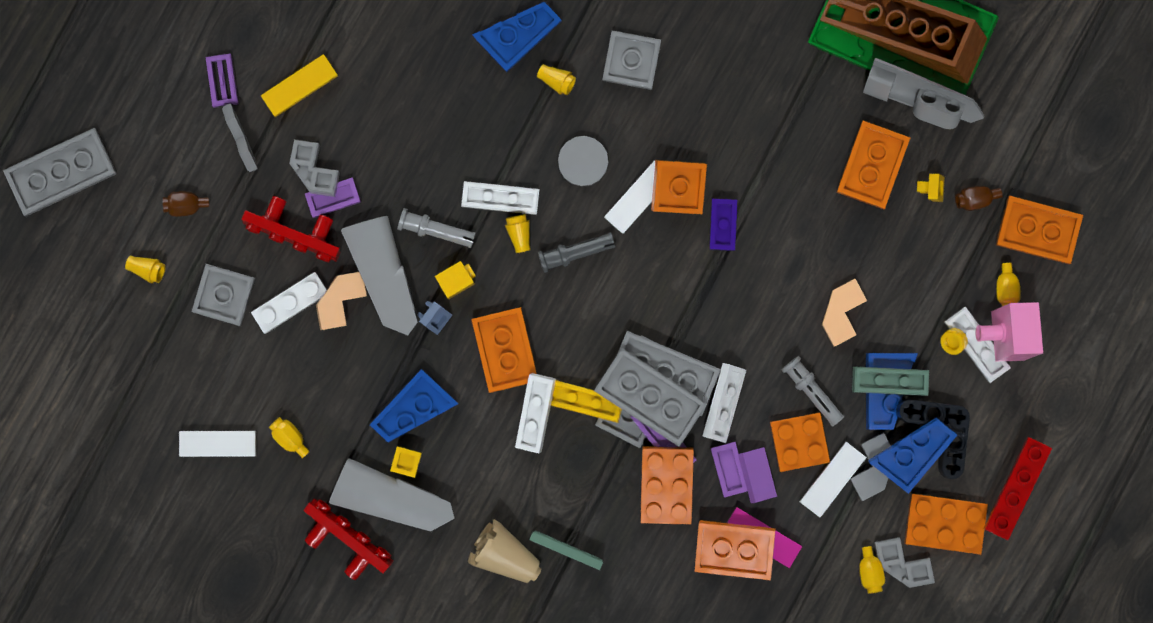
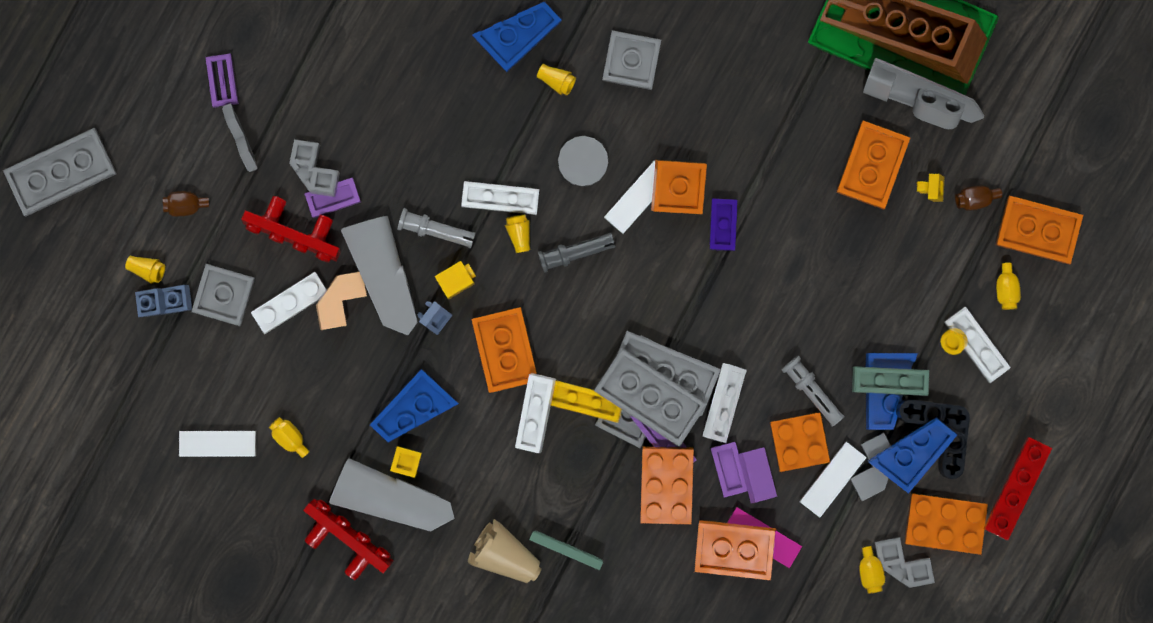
(163, 301): none -> sand blue slope
(299, 85): yellow tile -> none
(835, 320): light nougat tile -> none
(1014, 332): bright pink brick -> none

